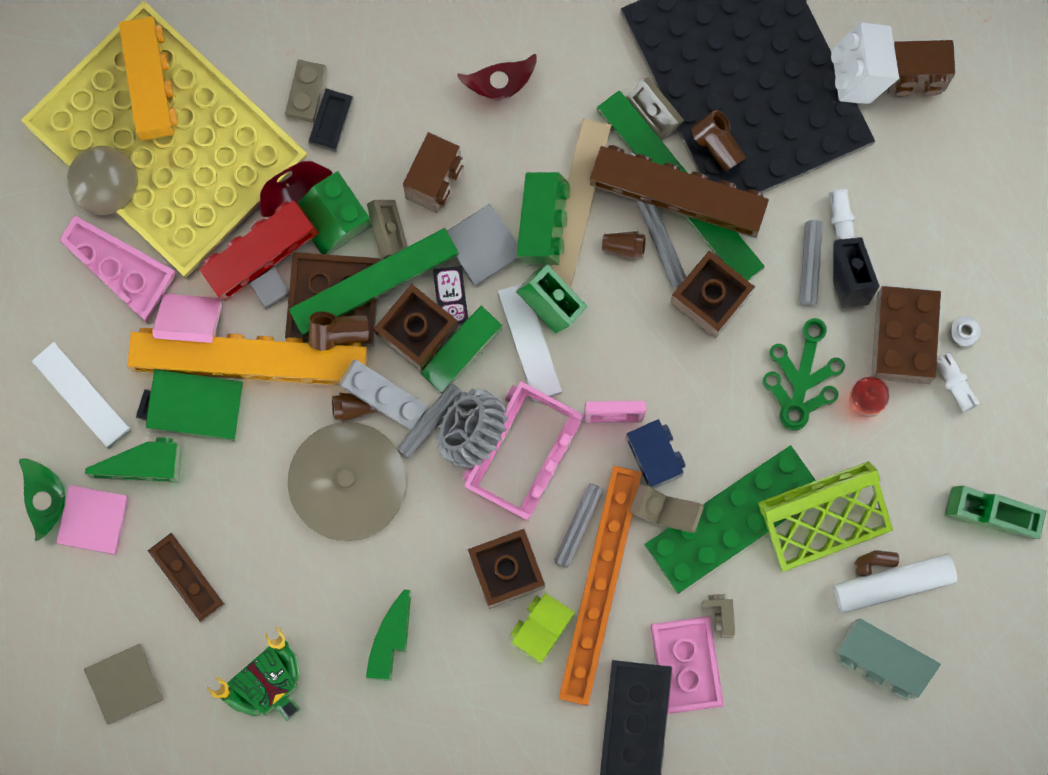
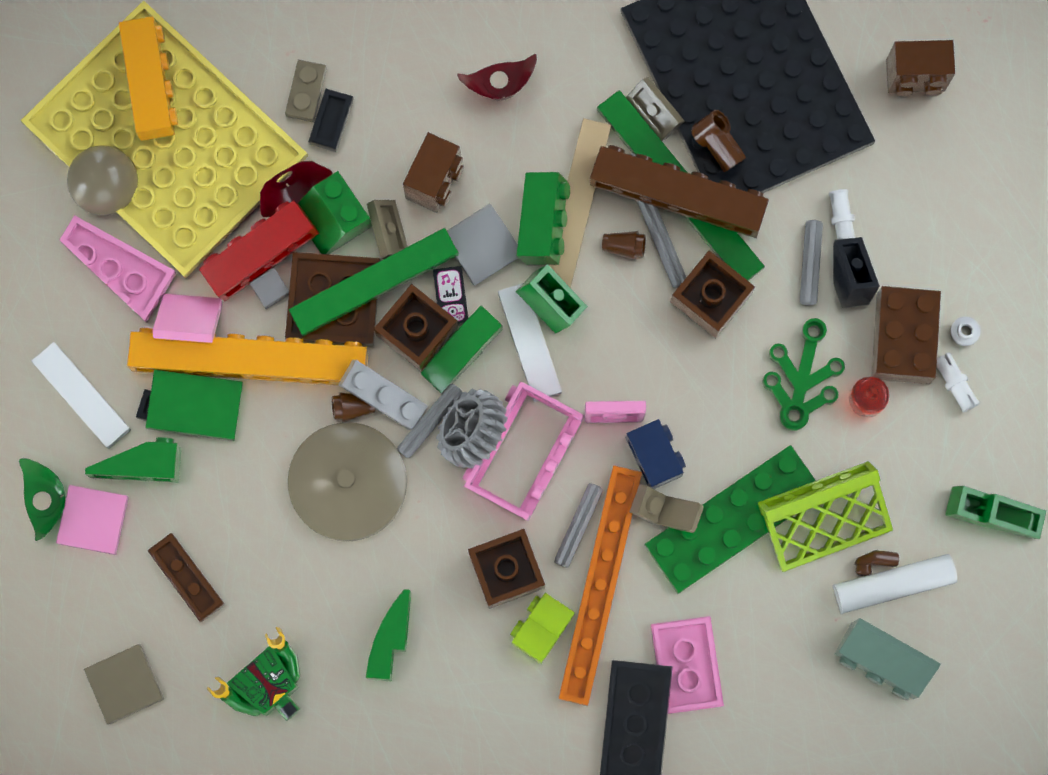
(328, 330): reddish brown piece -> none
(725, 619): dark tan bracket -> none
(865, 63): white brick -> none

